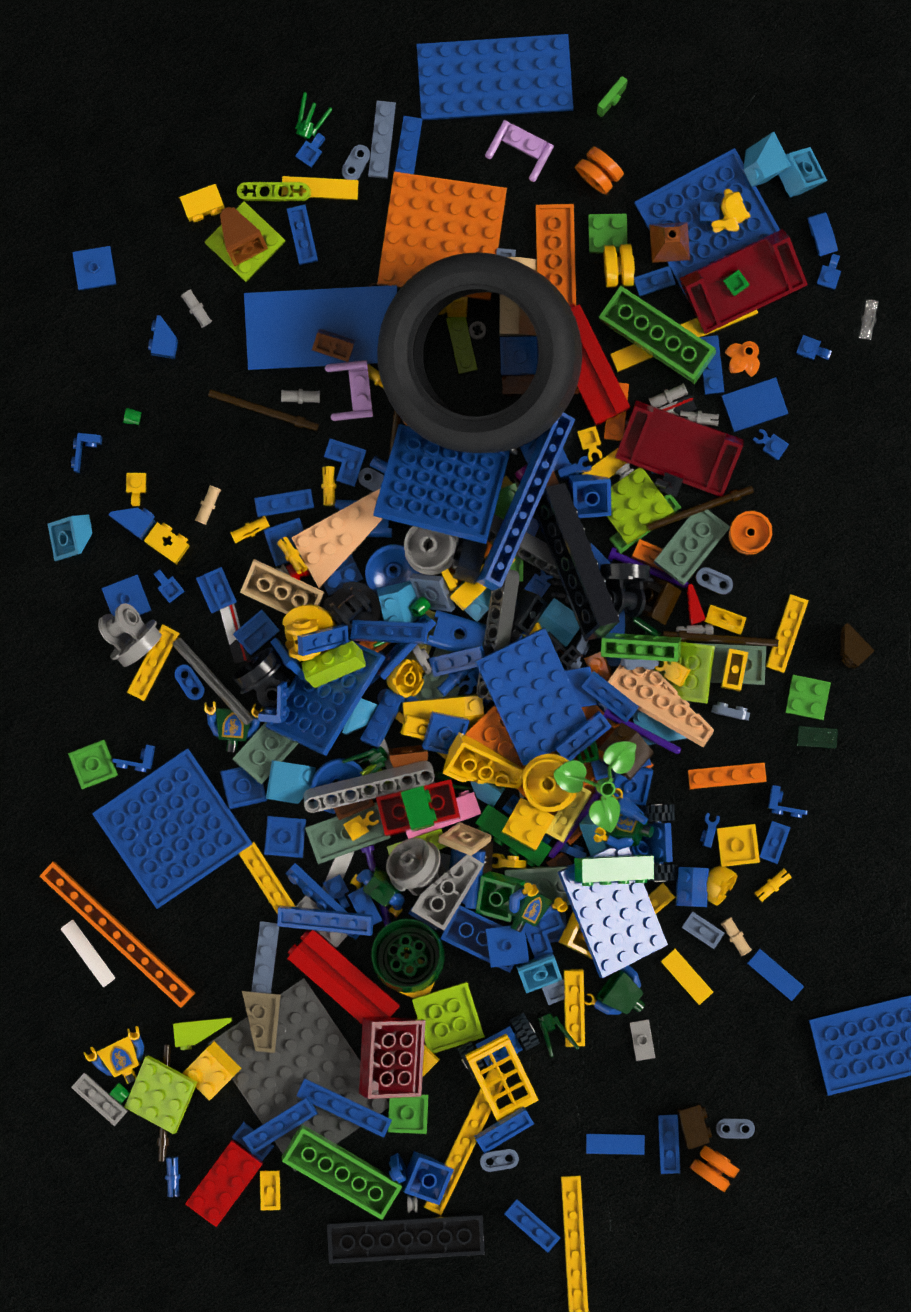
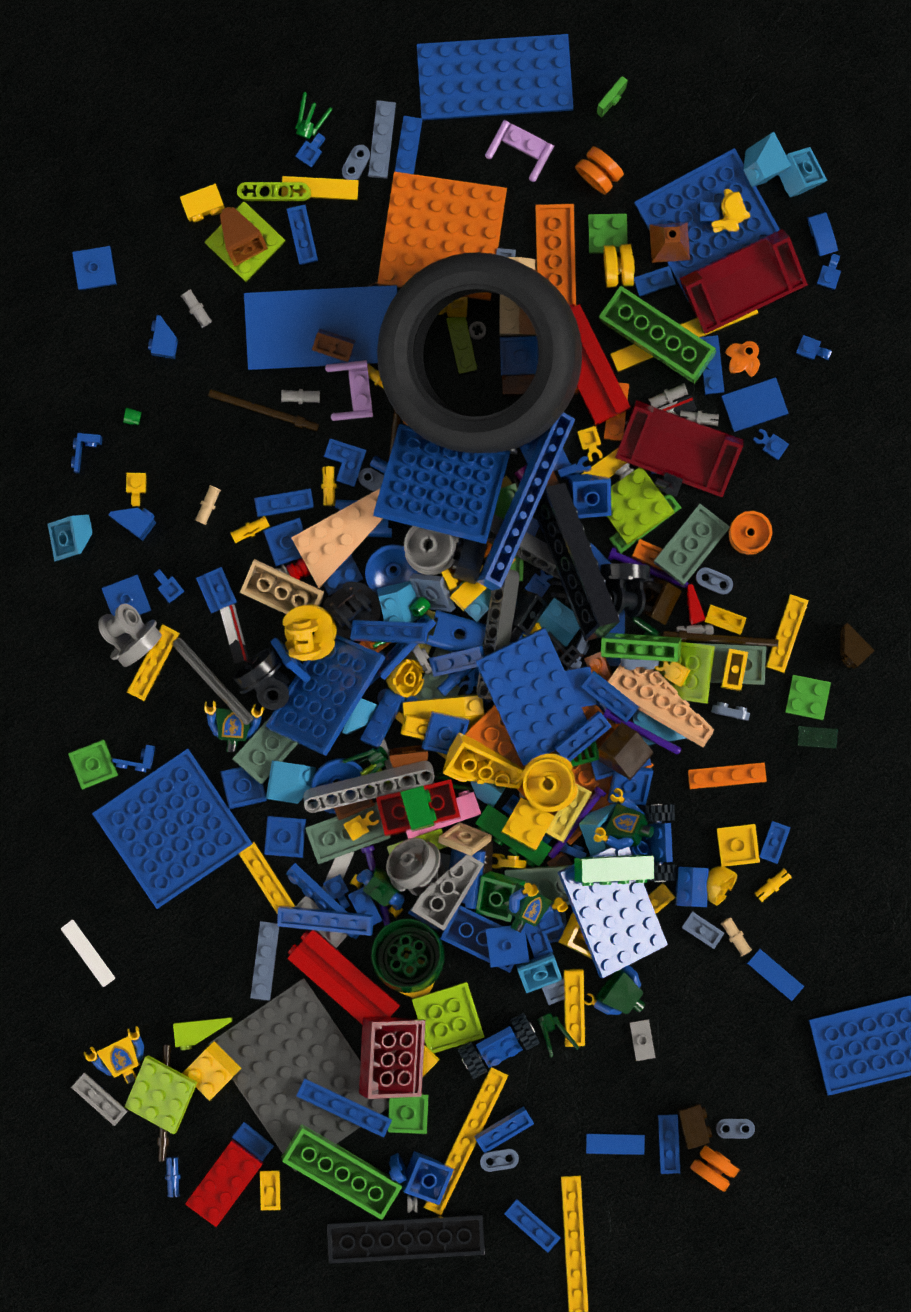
(117, 934): orange brick -> none
(119, 1093): green hose -> none
(173, 552): yellow brick -> none
(190, 682): blue plate -> none
(256, 632): blue plate -> none
(263, 1019): dark tan wing -> none
(270, 714): blue bracket -> none
(280, 1125): blue plate -> none
(292, 555): yellow pin -> none
(322, 640): blue plate -> none
(333, 664): lime brick -> none
(488, 1049): yellow piece -> none
(571, 775): bright green plant -> none
(629, 810): blue cone -> none
(687, 976): yellow tile -> none
(708, 835): blue plate -> none
(733, 496): dark brown bar -> none
(736, 282): green tile -> none
(775, 797): blue bracket -> none
(868, 319): clear pin -> none

